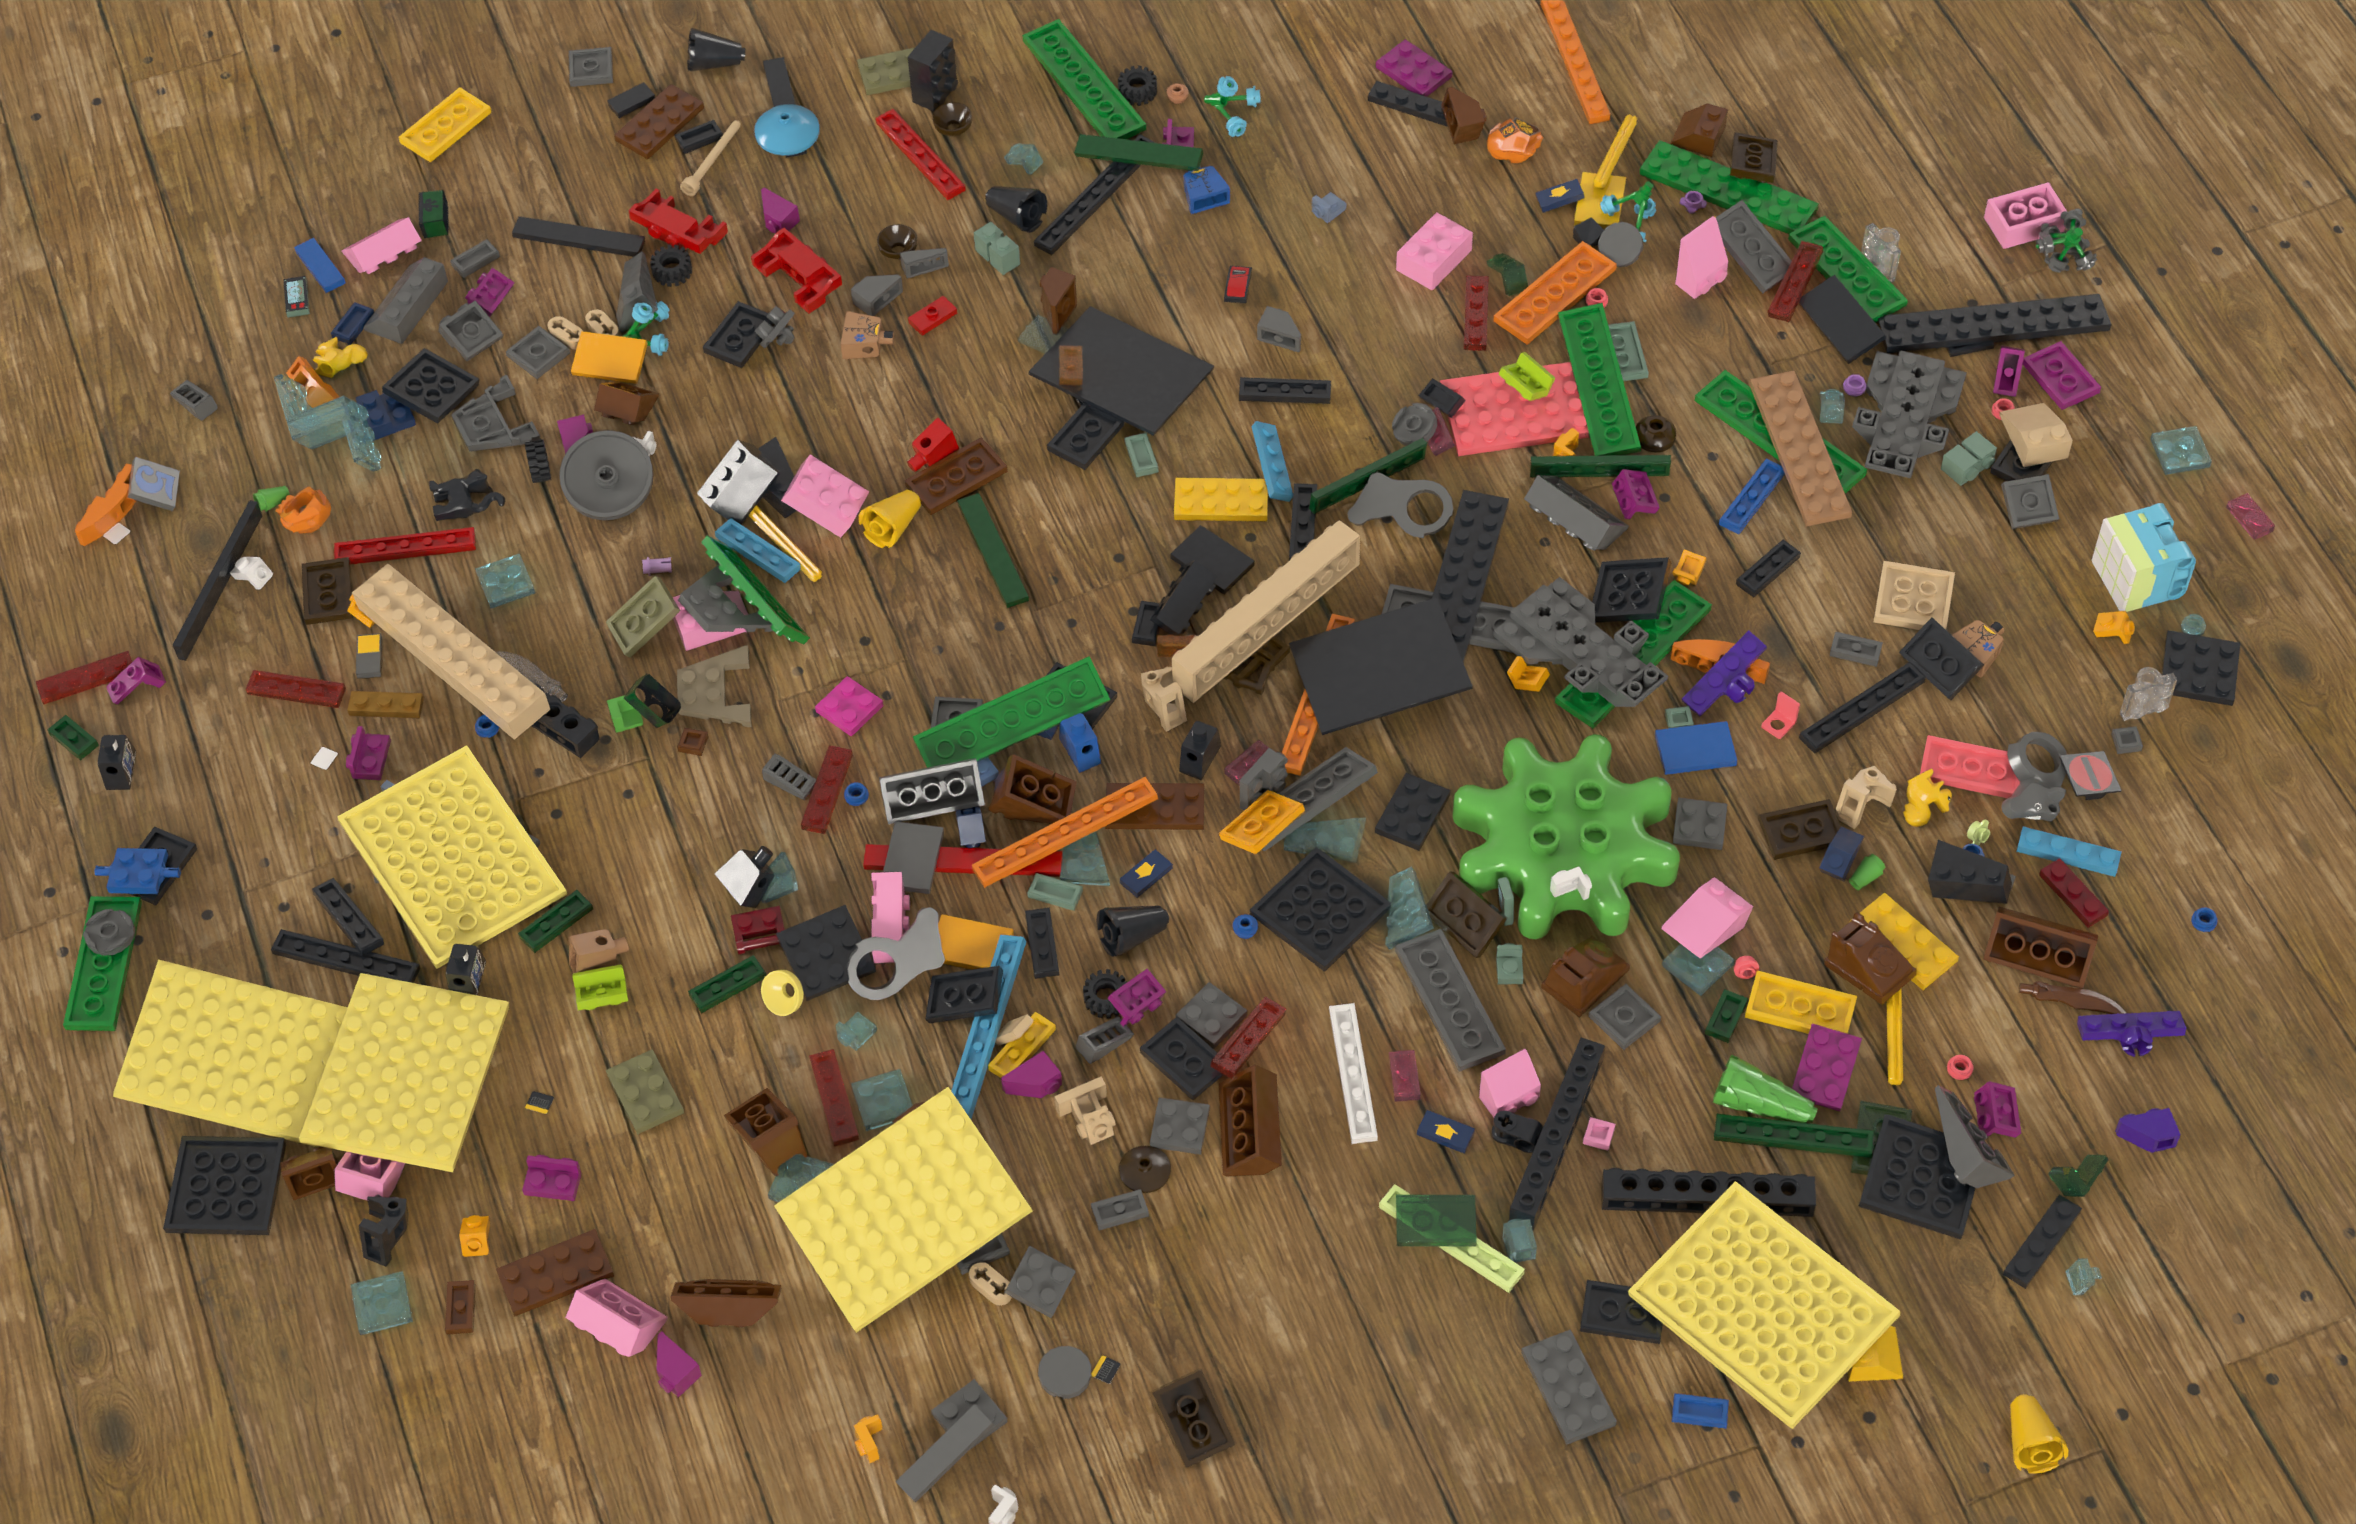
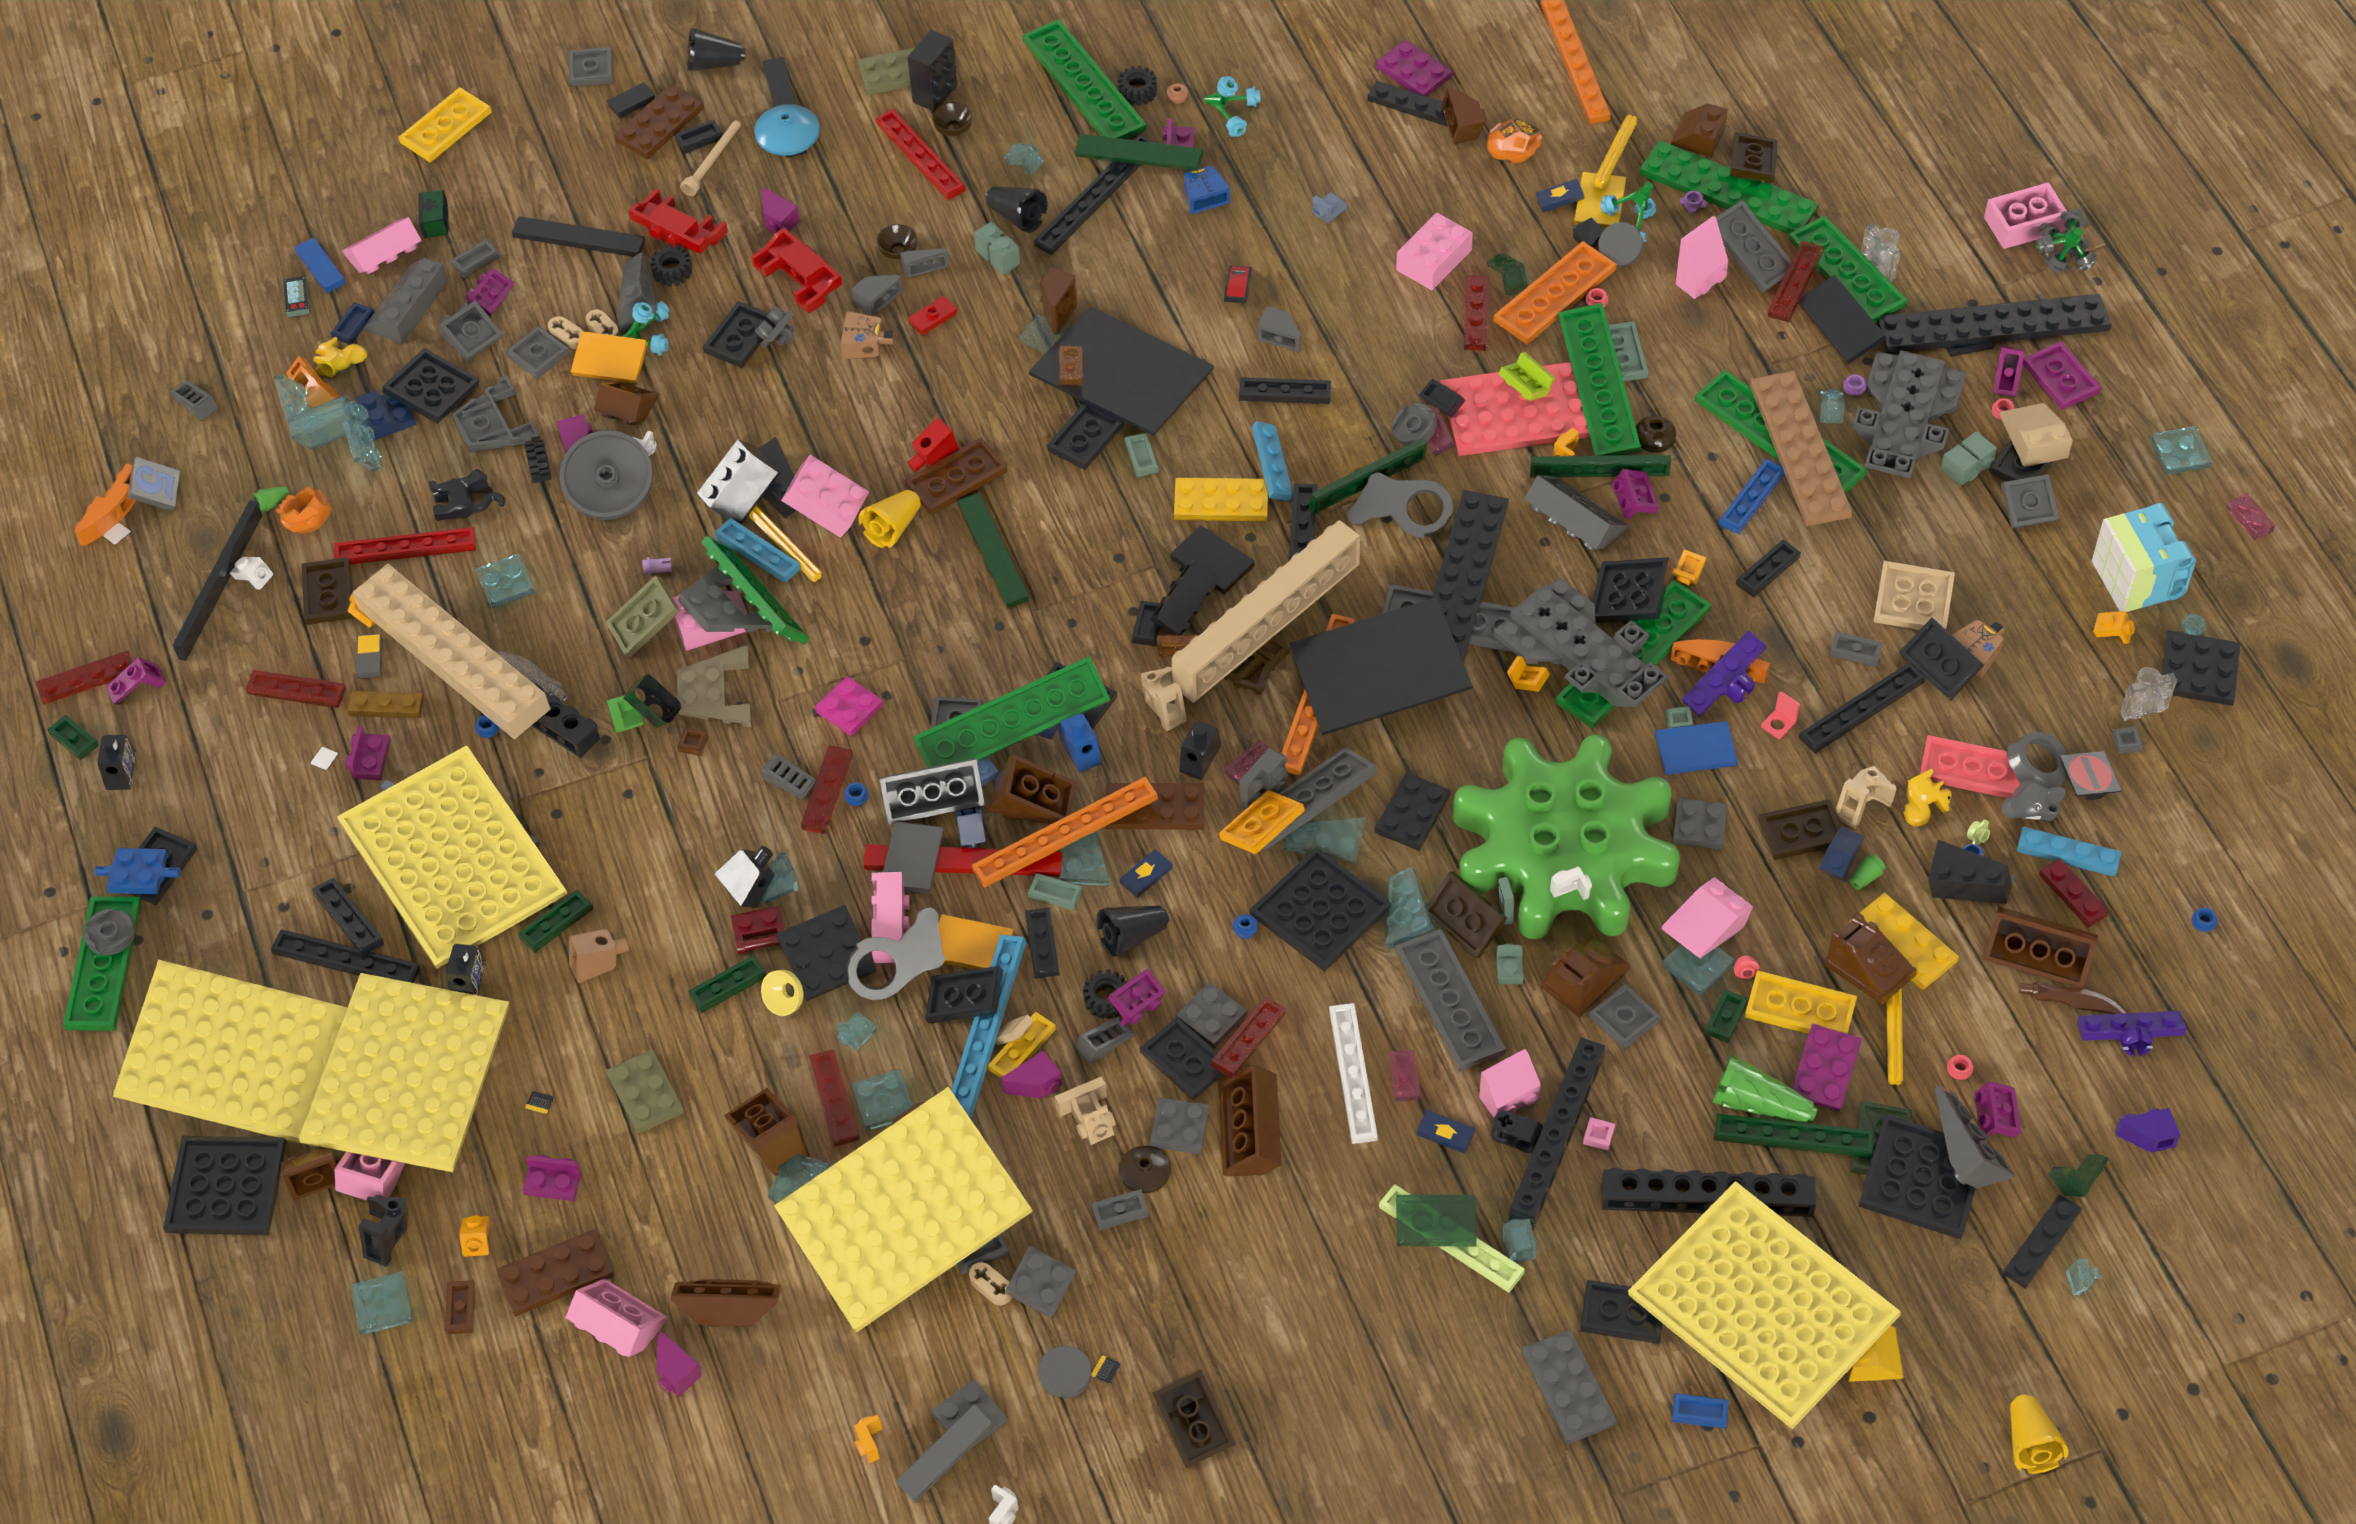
(600, 987): lime bracket -> none

